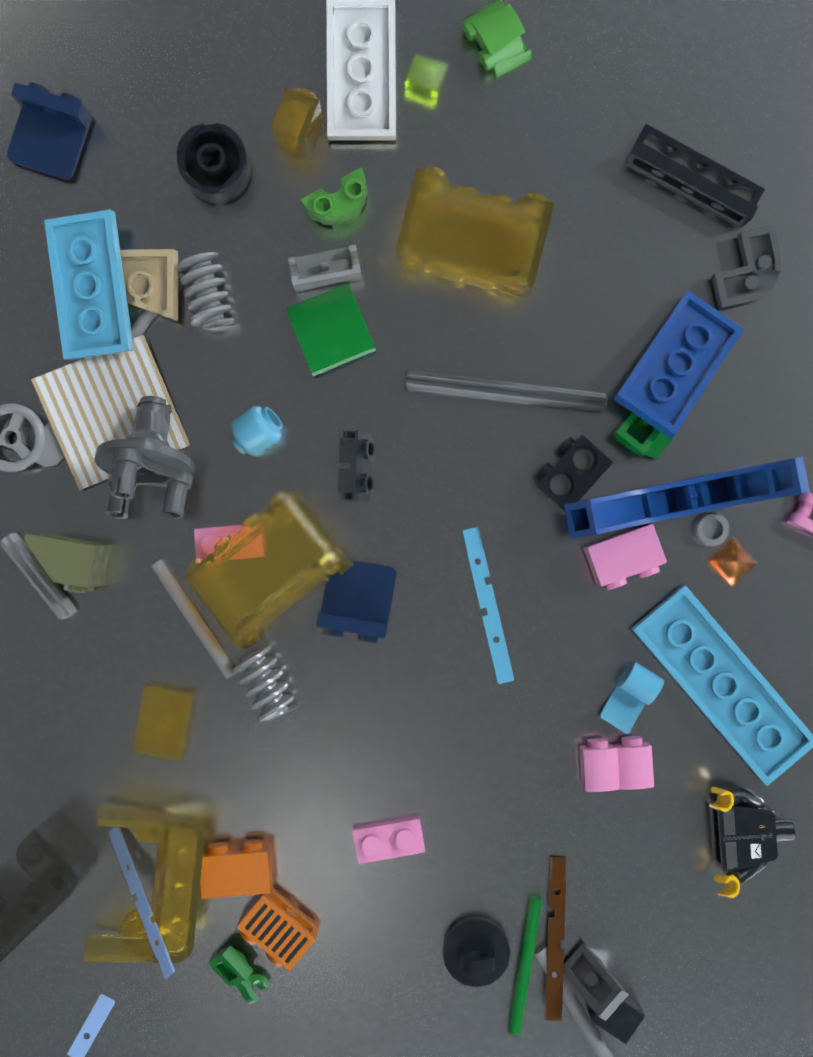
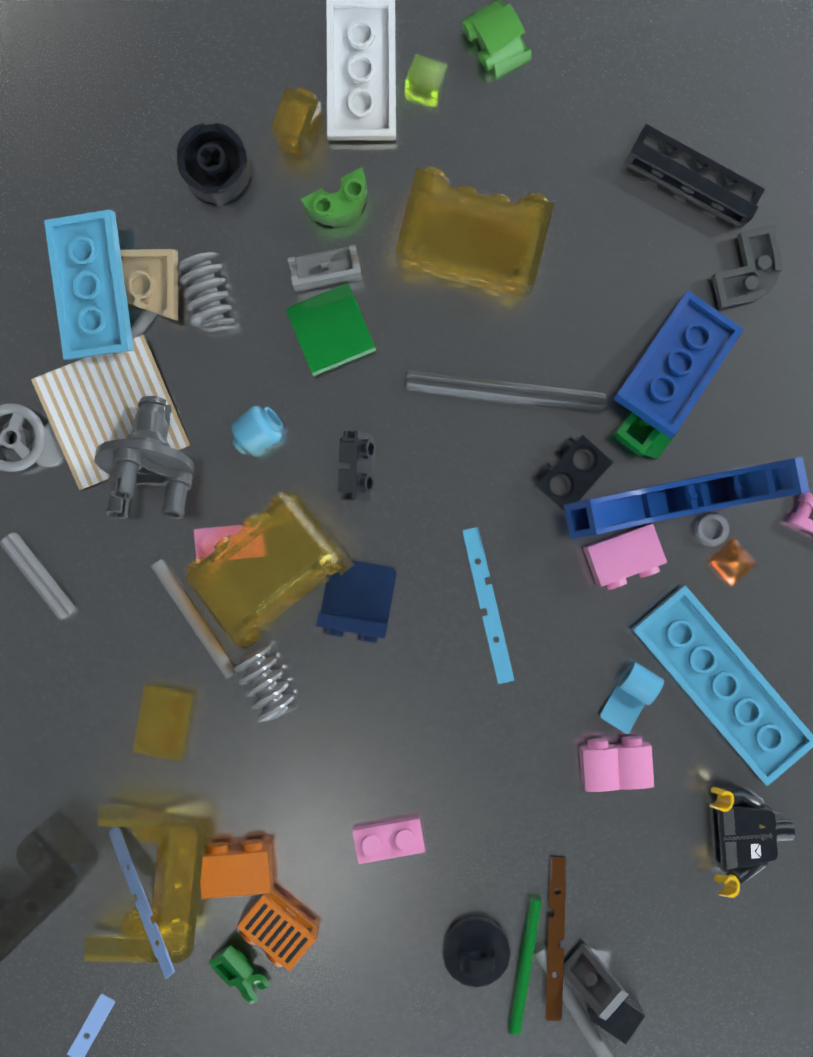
(48, 130): dark blue bracket -> none
(71, 561): olive slope -> none

